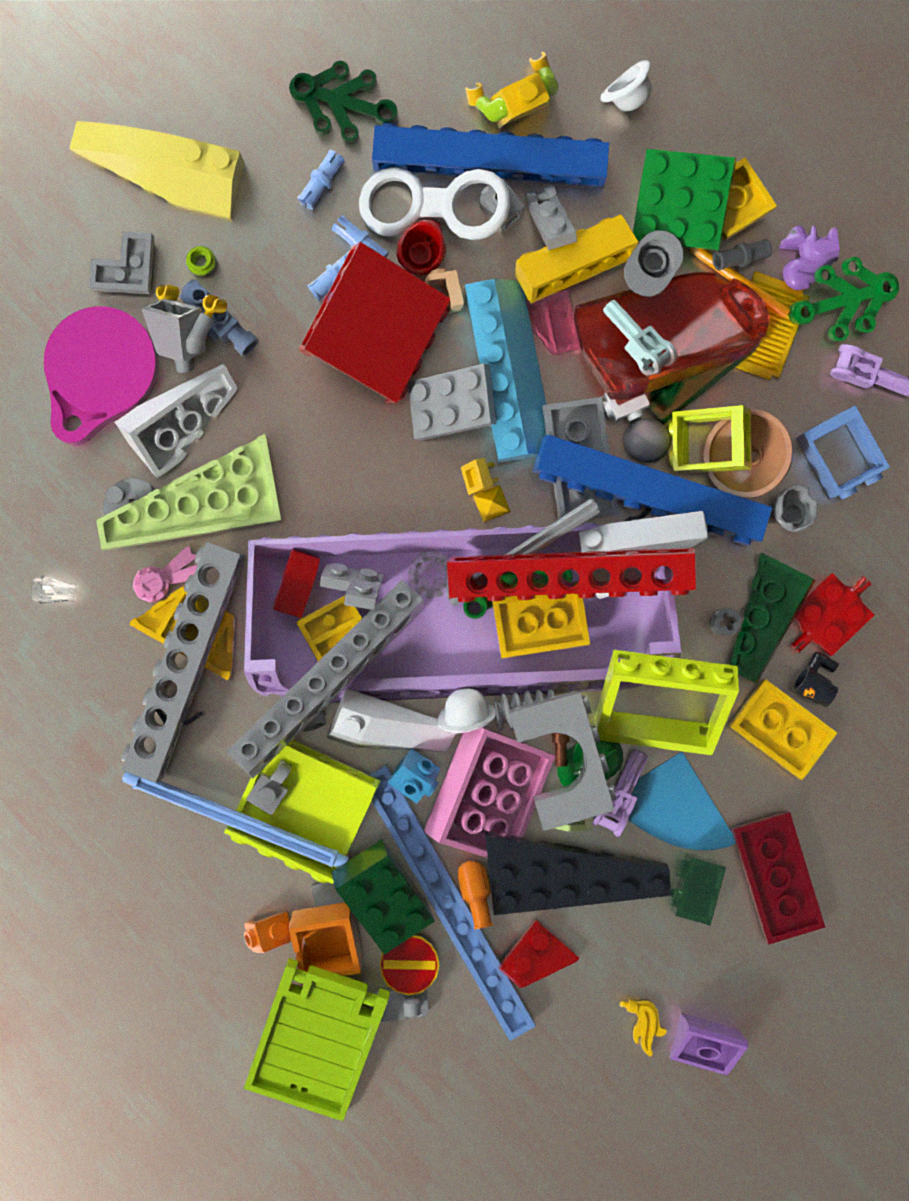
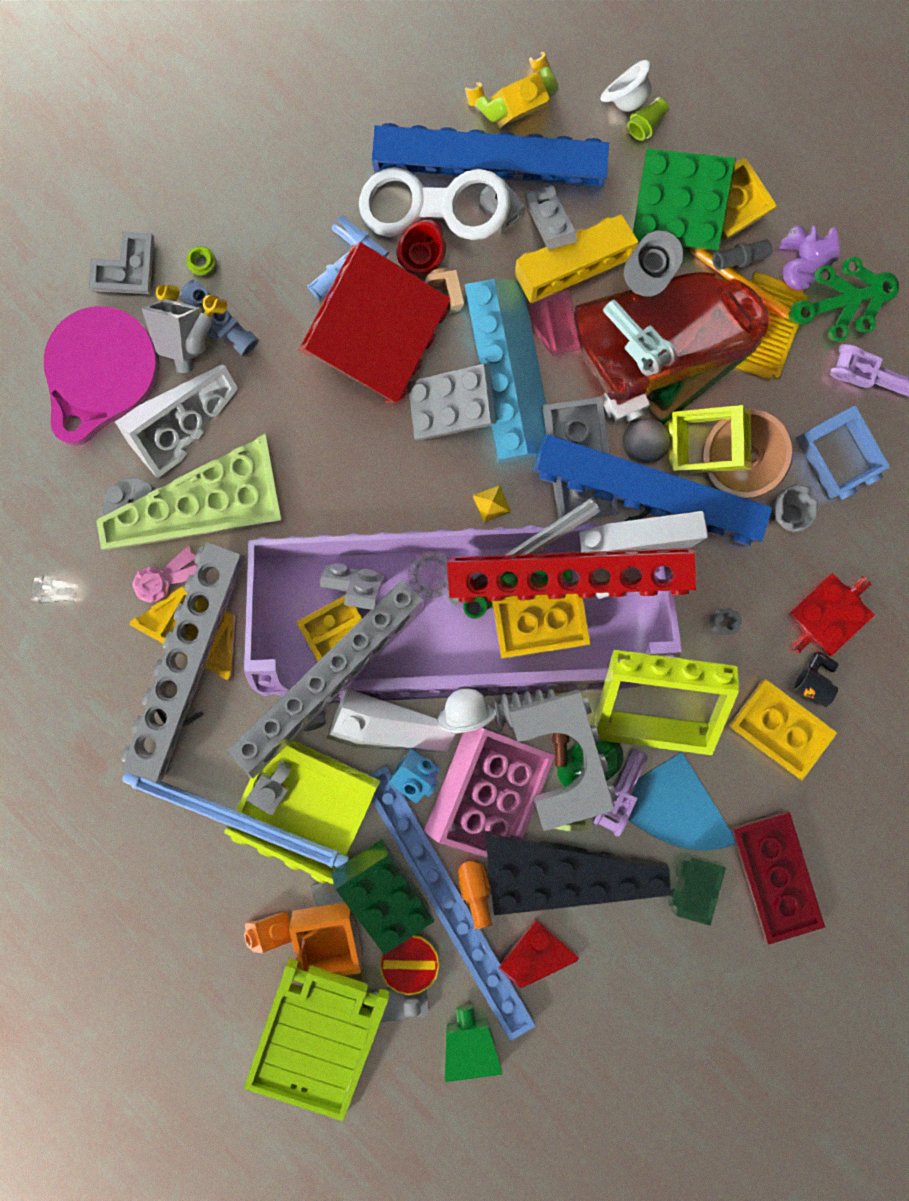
(169, 165): light yellow wedge -> none
(296, 583): red slope -> none
(321, 179): light blue pin -> none
(339, 99): dark green plant -> none
(470, 1048): none -> green torso
(477, 476): yellow tile -> none
(645, 121): none -> lime cone
(647, 1023): yellow piece -> none
(707, 1044): medium lavender slope -> none
(772, 606): dark green wing -> none

